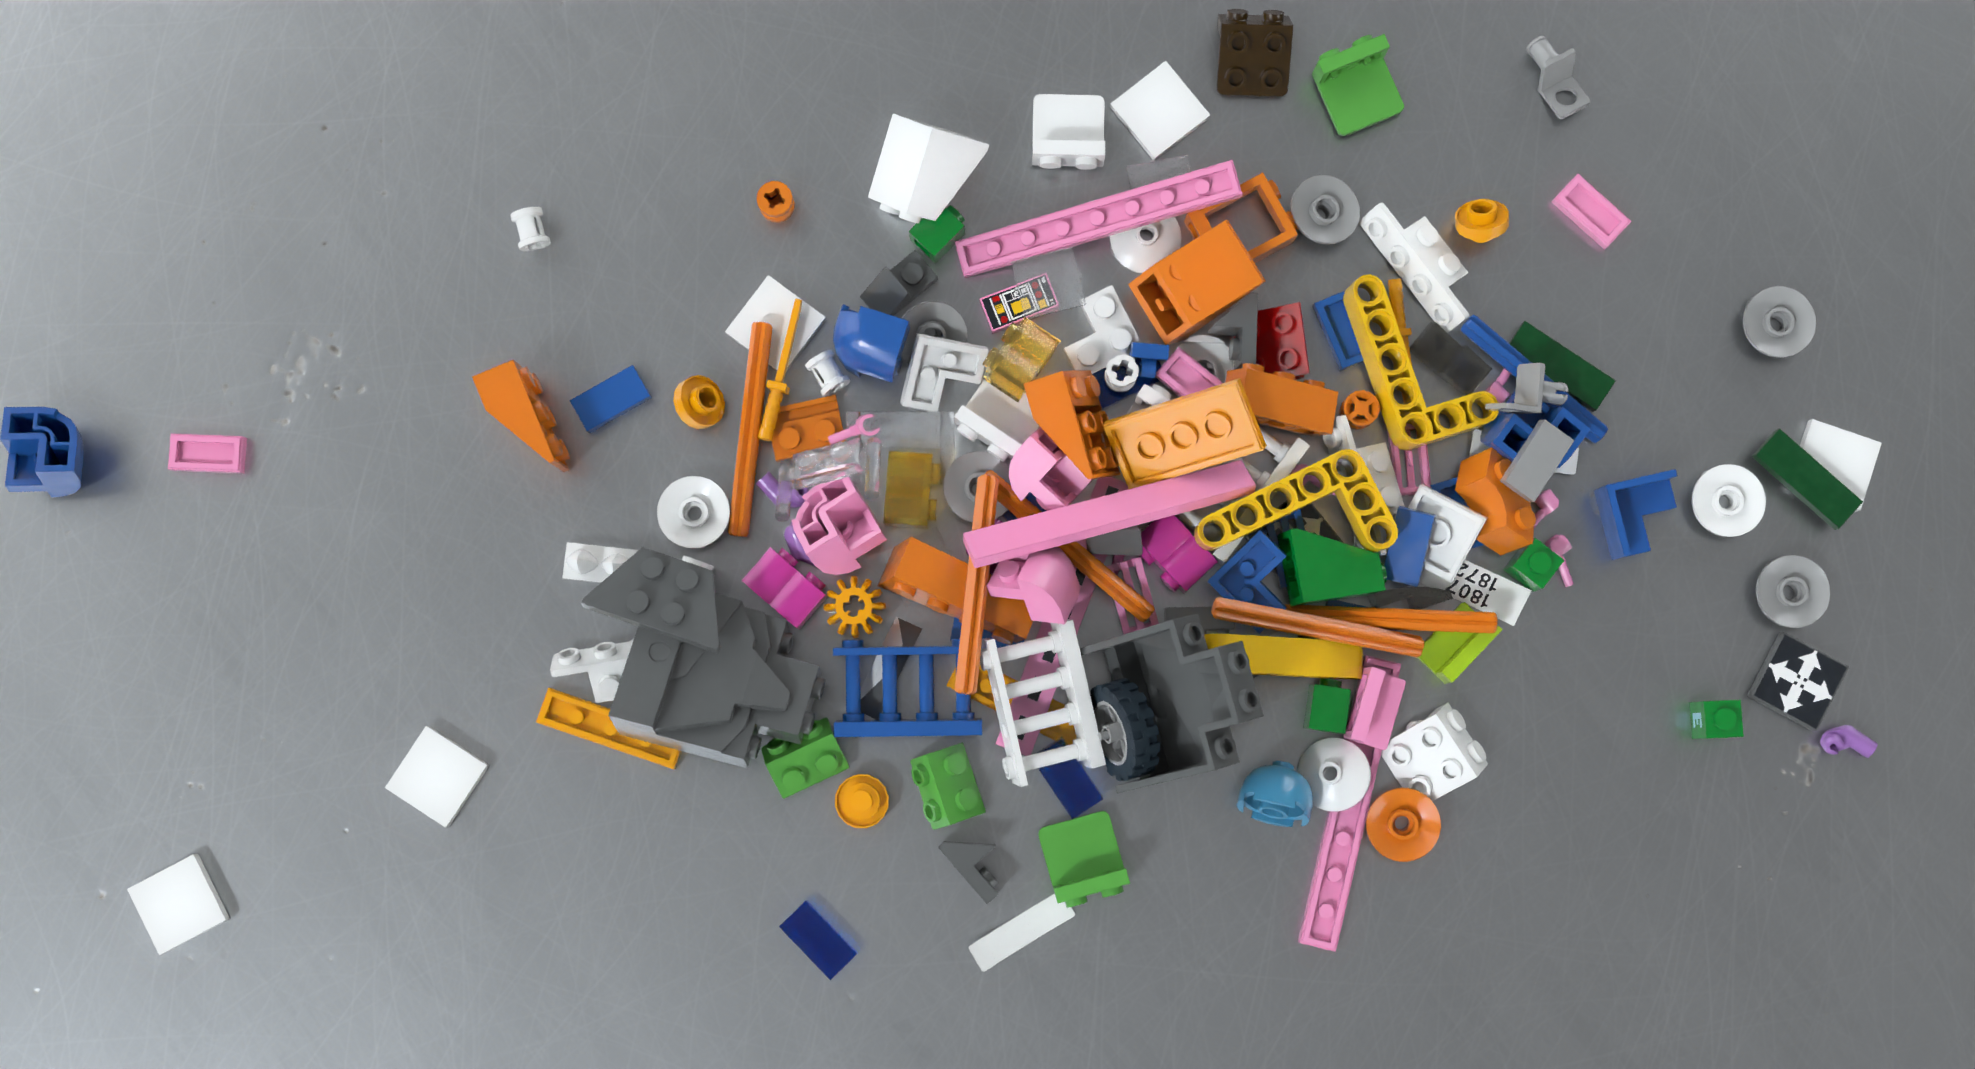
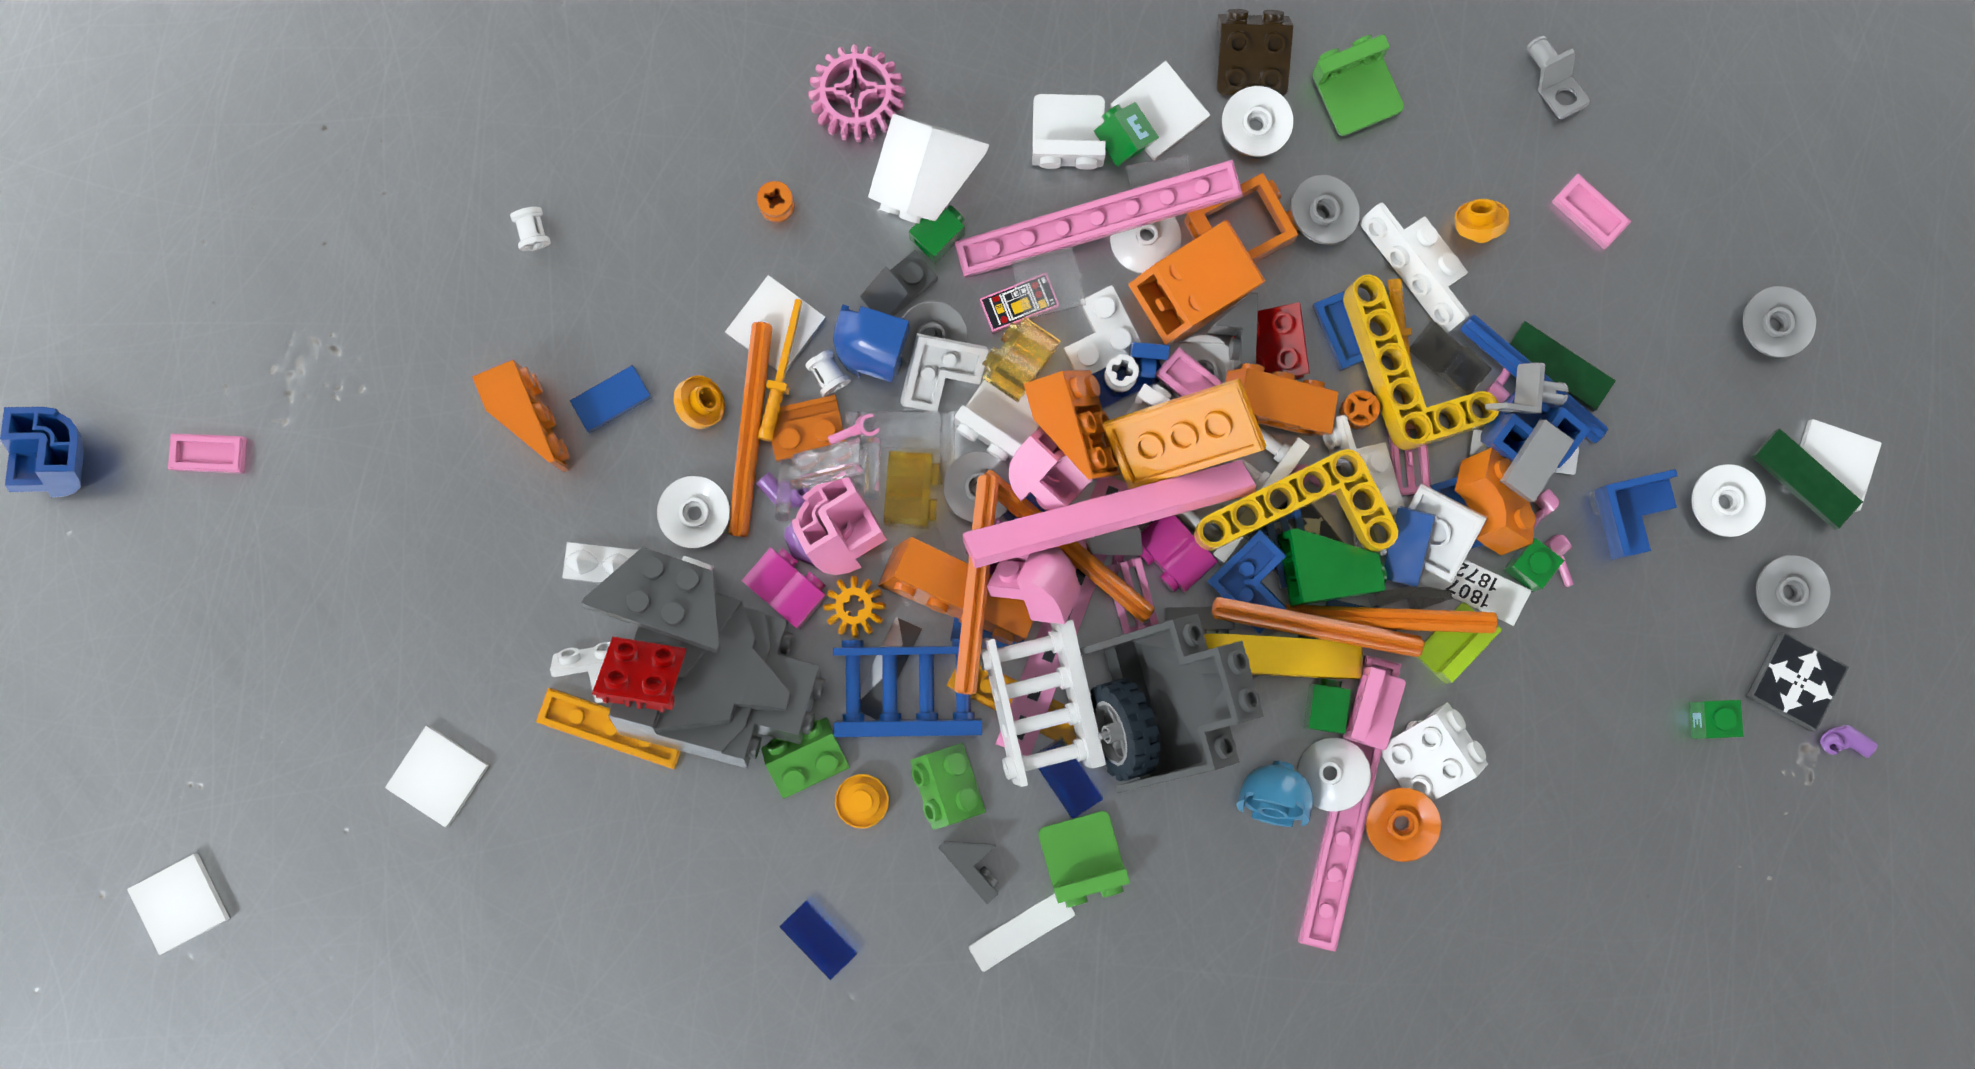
(639, 674): none -> red hinge
(843, 92): none -> bright pink gear
(1125, 132): none -> green brick
(1261, 105): none -> white dish

